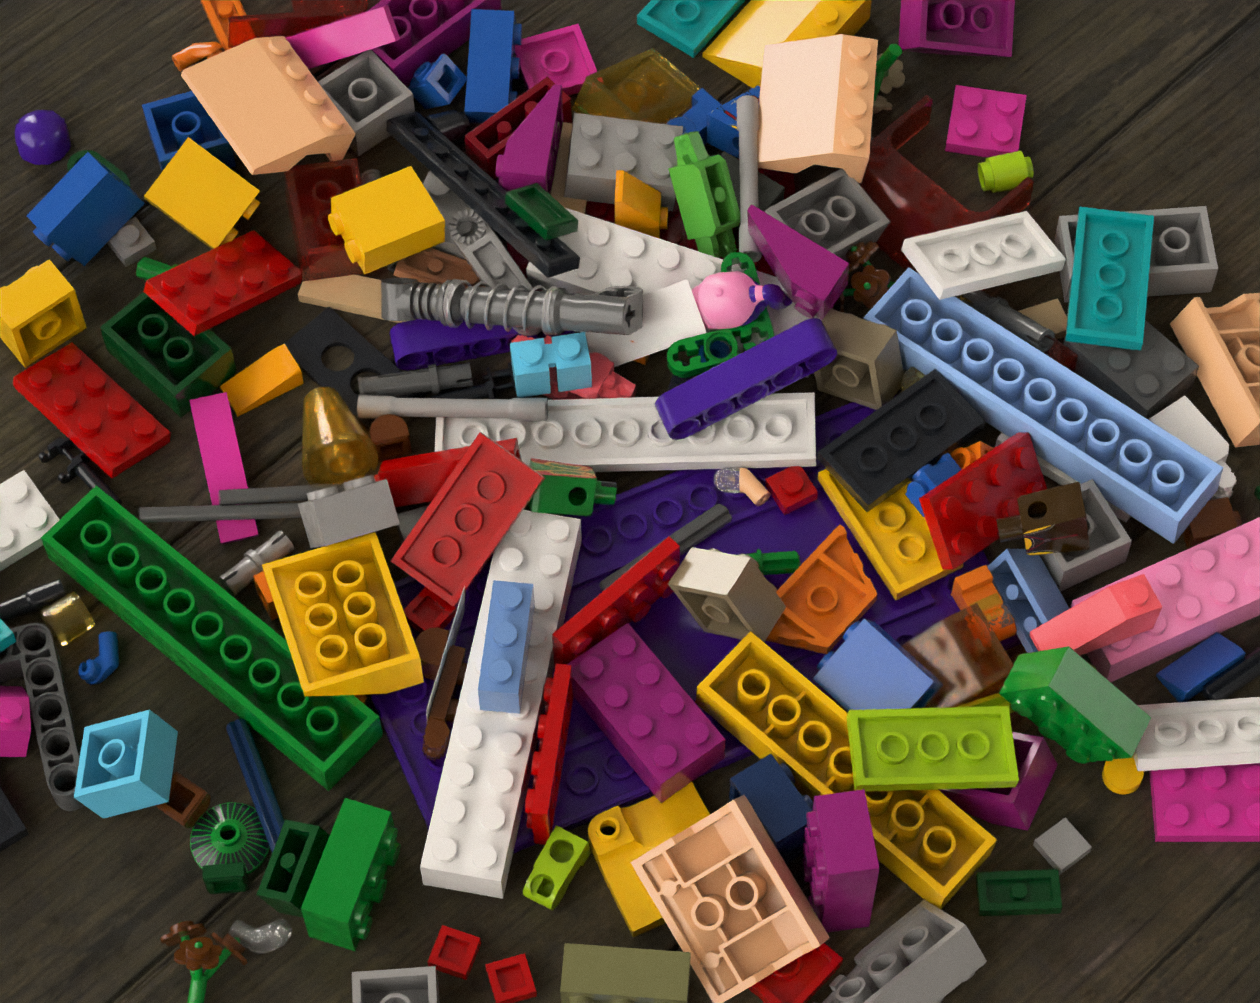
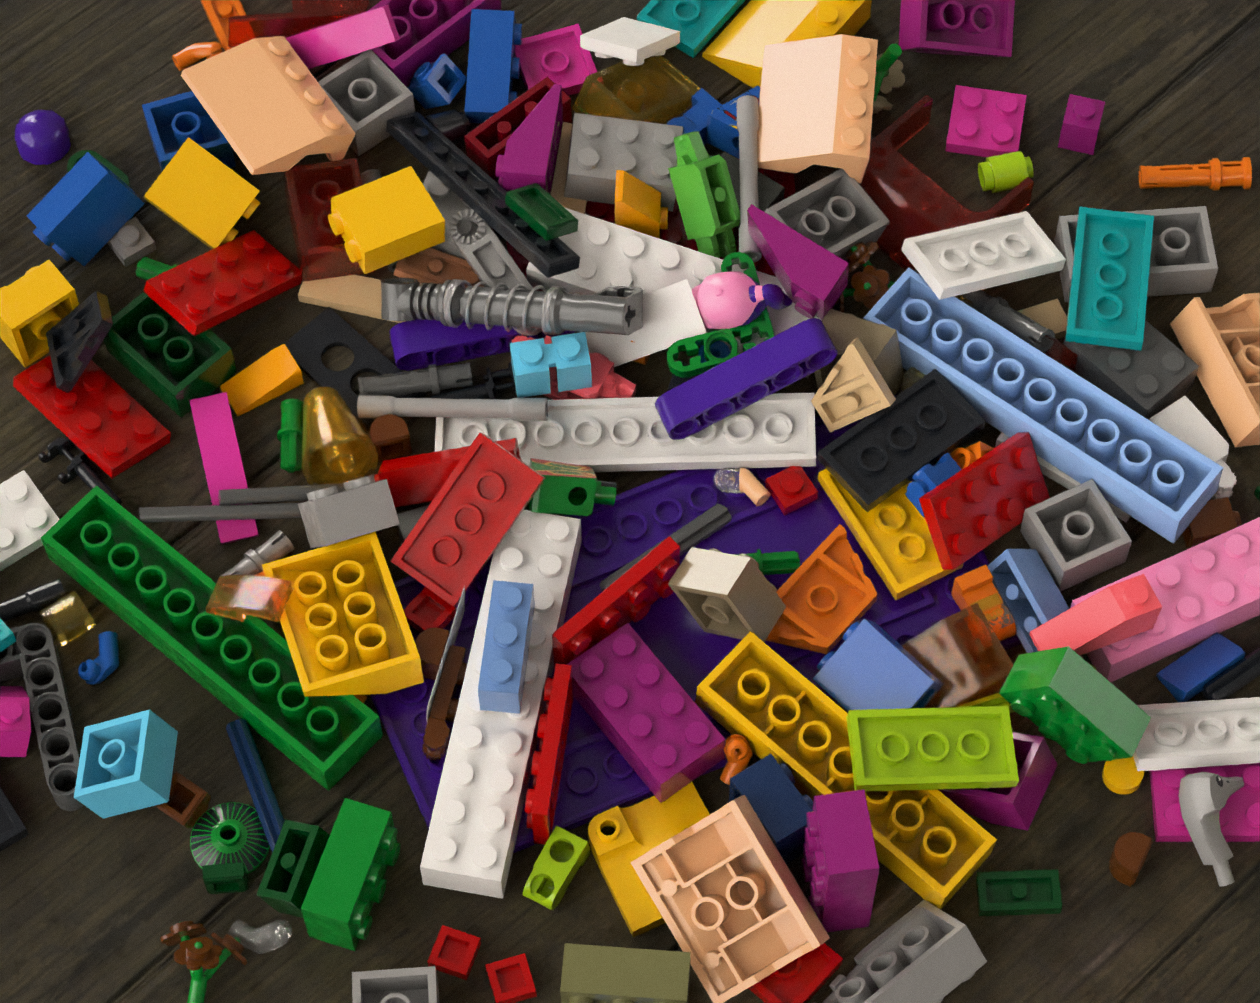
(77, 338): none -> black wing
(249, 595): none -> clear orange slope
(291, 435): none -> green axle
(629, 40): none -> white tile
(738, 756): none -> orange arm
(852, 389): none -> tan wing
(1049, 521): dark brown torso -> none
(1062, 845): light grey tile -> none
(1081, 124): none -> magenta brick
(1129, 857): none -> reddish brown brick
(1200, 802): none -> light grey animal
(1211, 174): none -> orange pin

